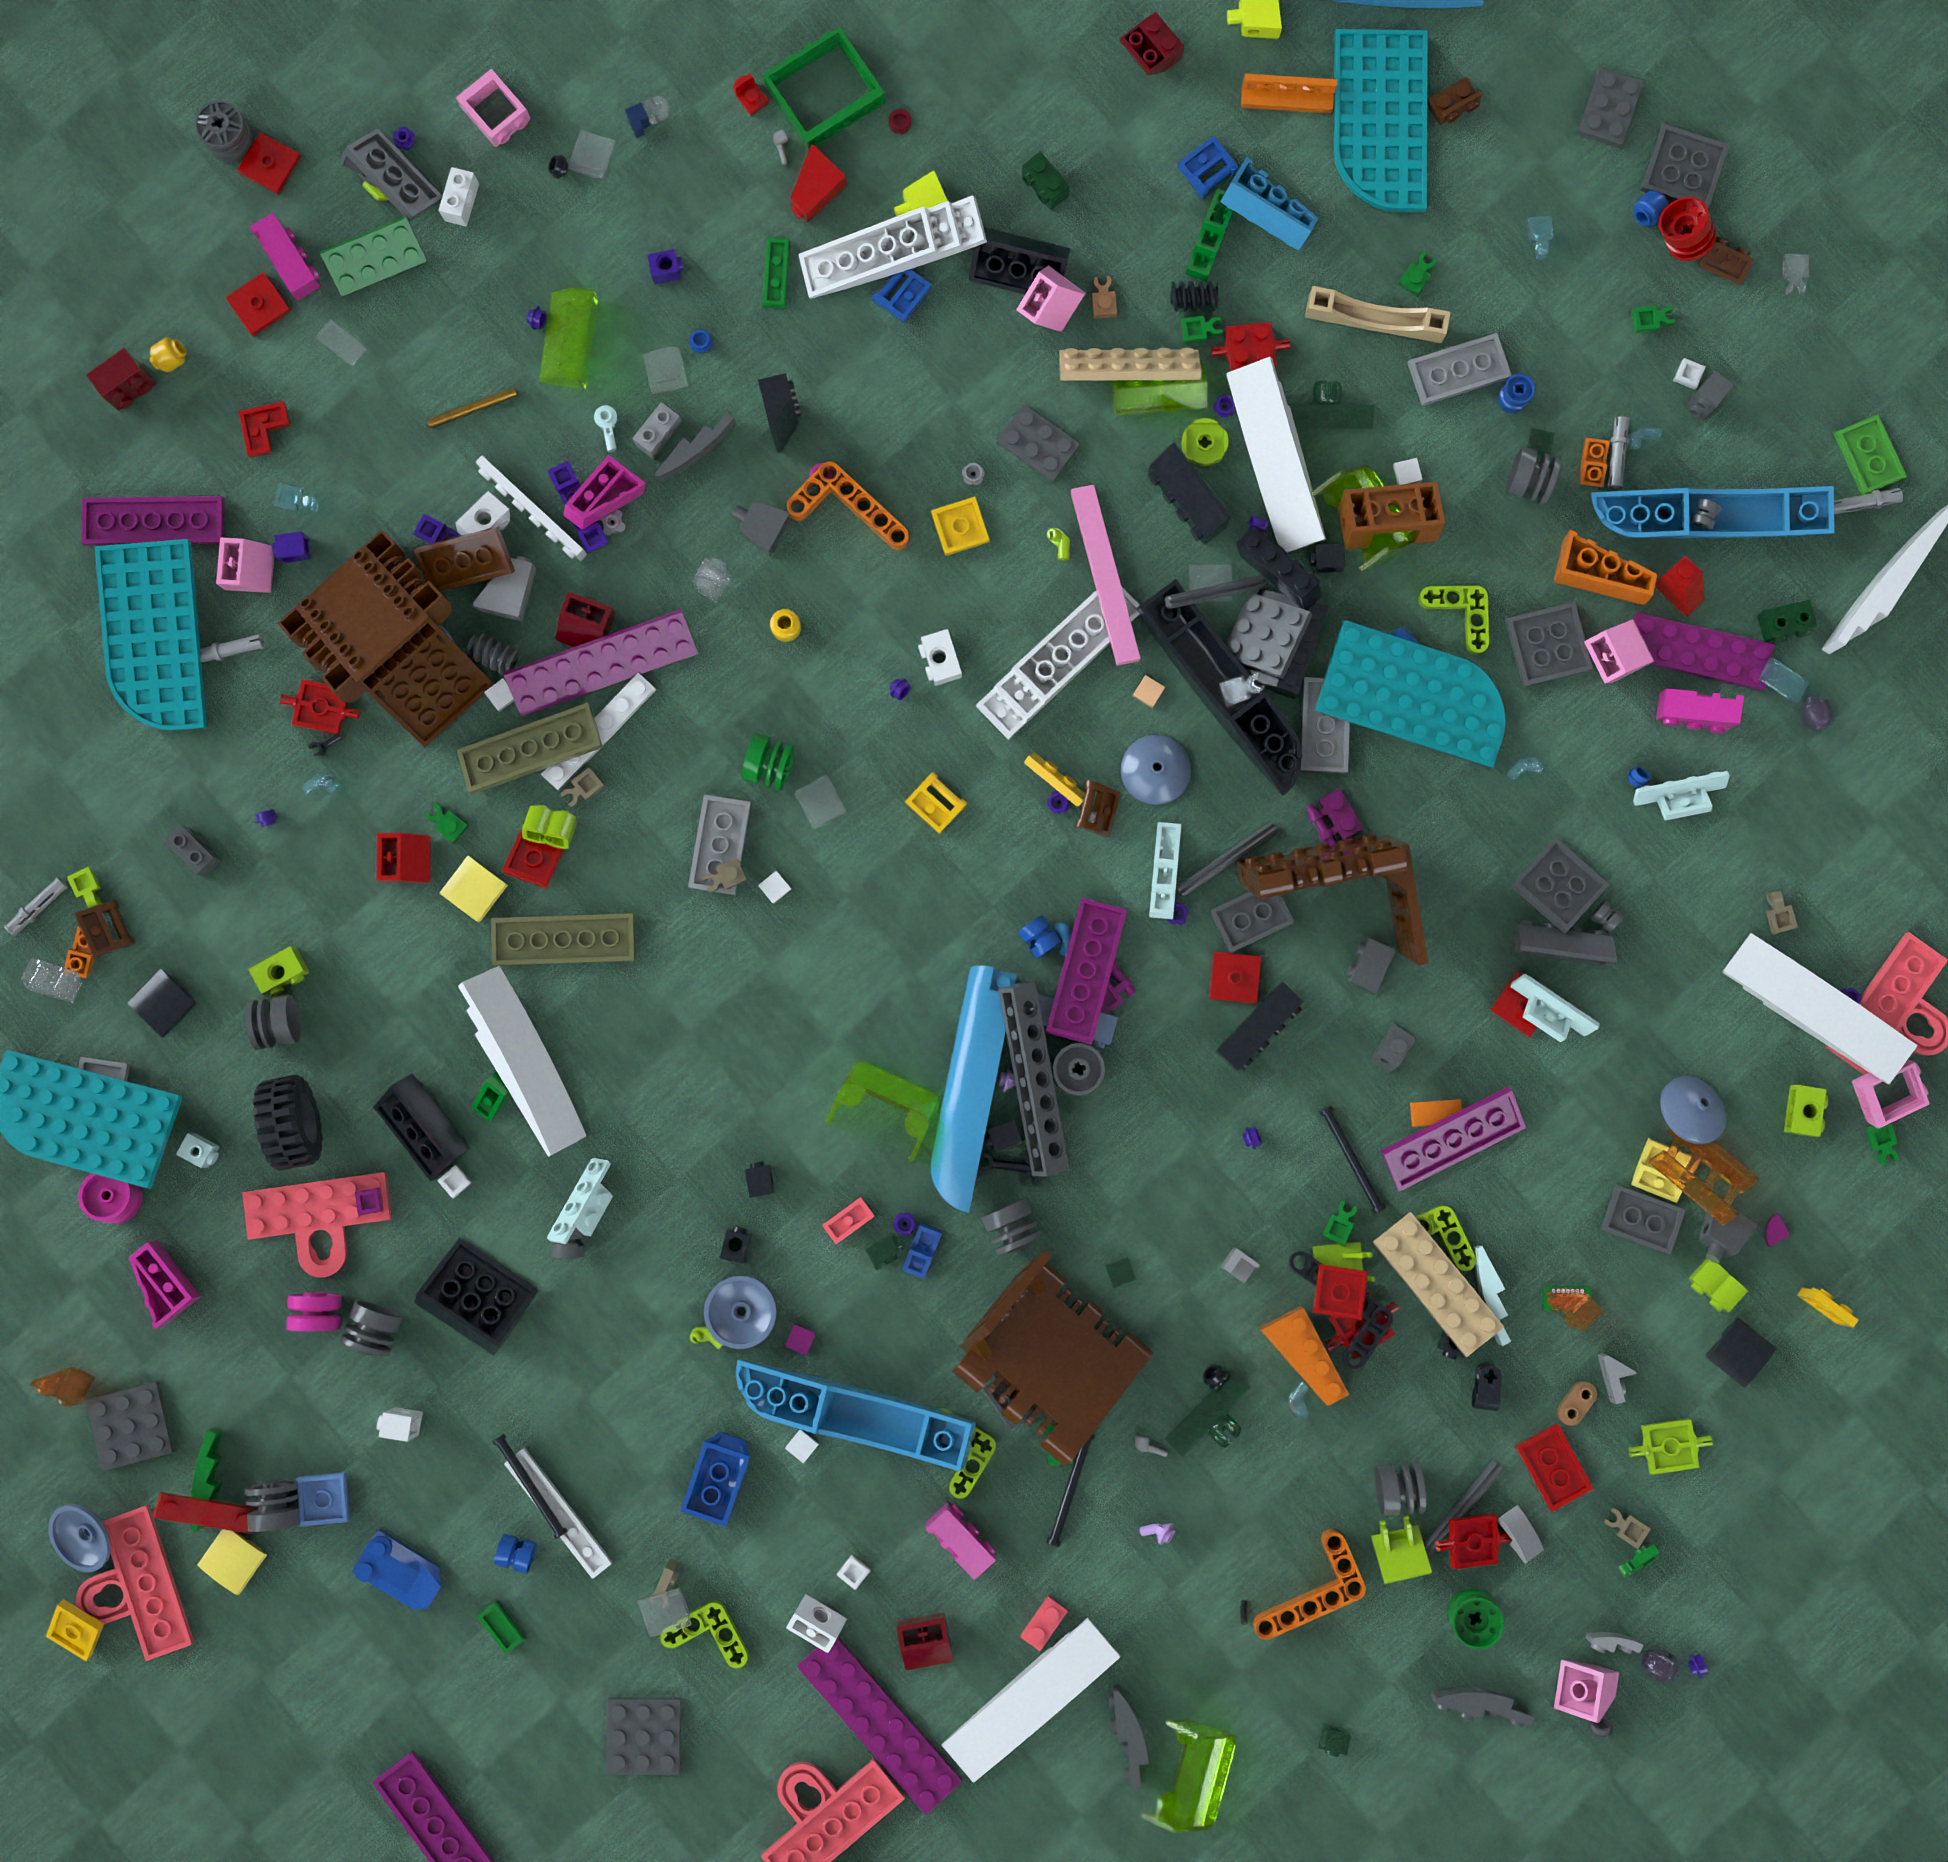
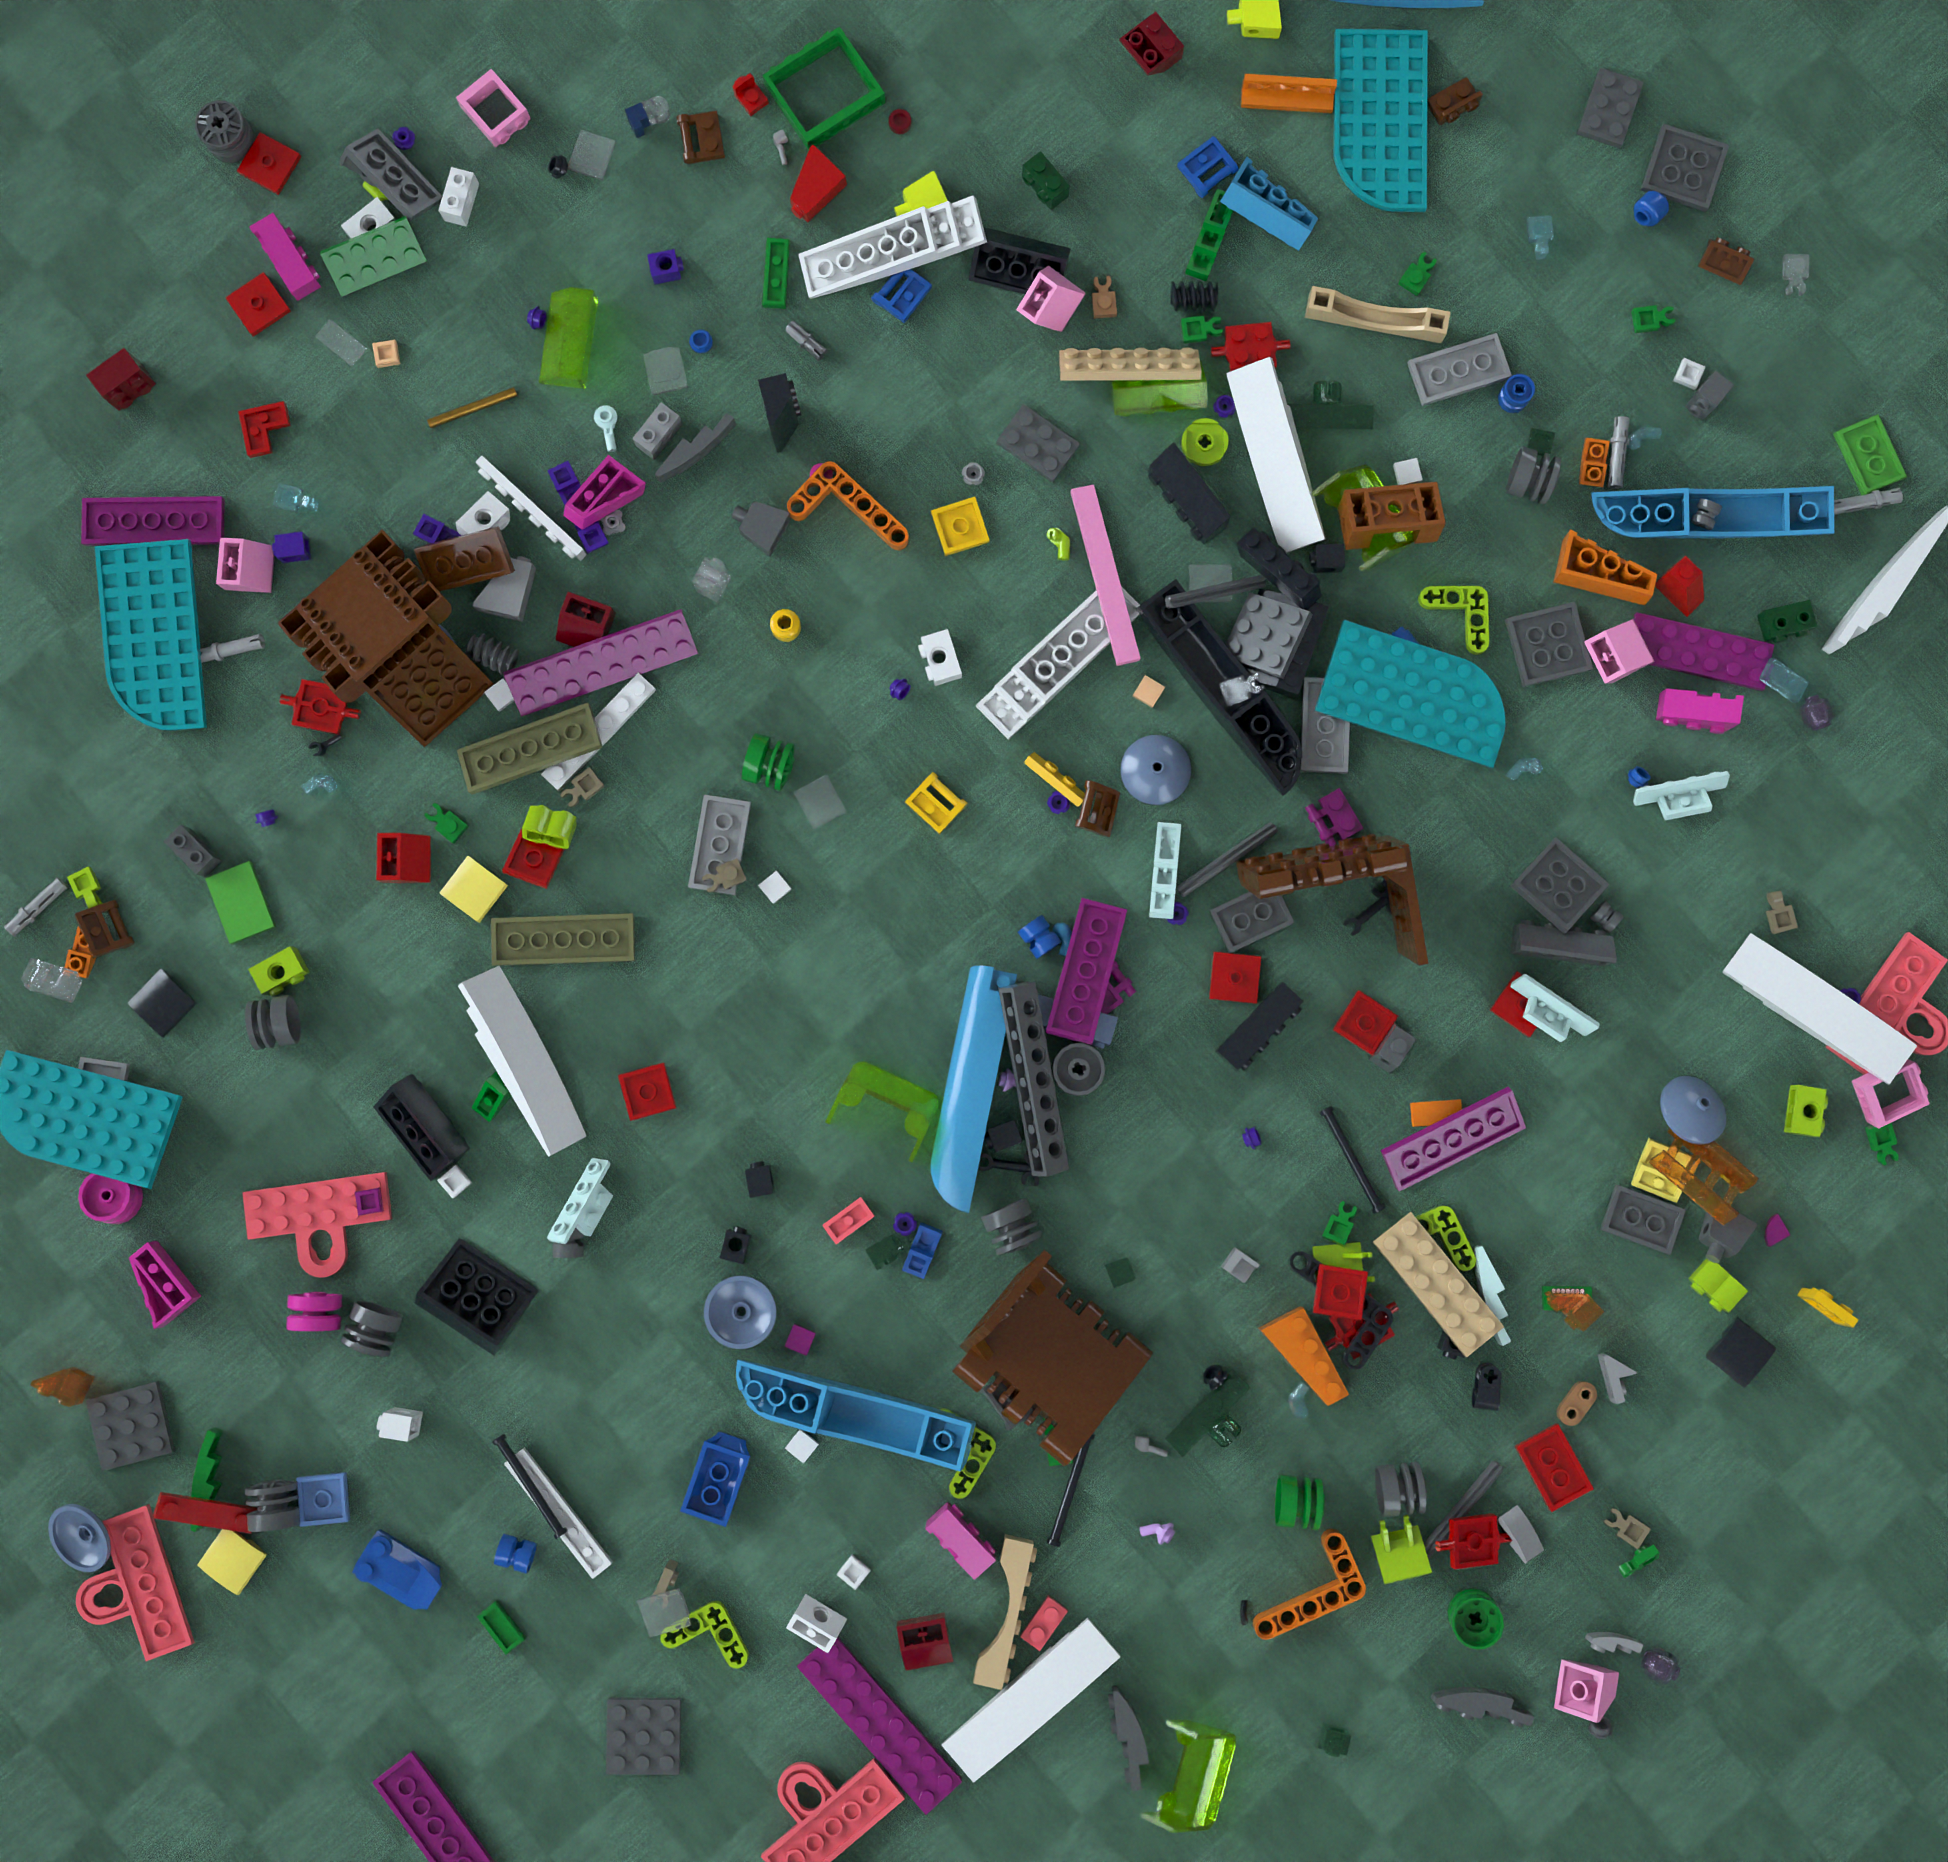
(74, 1630): yellow plate -> none
(167, 354): yellow head -> none
(198, 1150): light aqua brick -> none
(240, 902): none -> bright green tile
(287, 1122): black tyre -> none
(372, 214): none -> white brick
(386, 353): none -> light nougat tile
(647, 1091): none -> red plate
(702, 1334): lime arm -> none
(708, 135): none -> reddish brown plate
(806, 340): none -> flat silver axle
(993, 1661): none -> tan arch
(1258, 523): dark purple plate -> none
(1299, 1502): none -> green wheel
(1365, 1022): none -> red plate
(1370, 965): dark grey brick -> none
(1372, 910): none -> black bar
(1670, 1446): lime plate -> none
(1687, 229): red wheel -> none
(1697, 1665): dark purple plate -> none

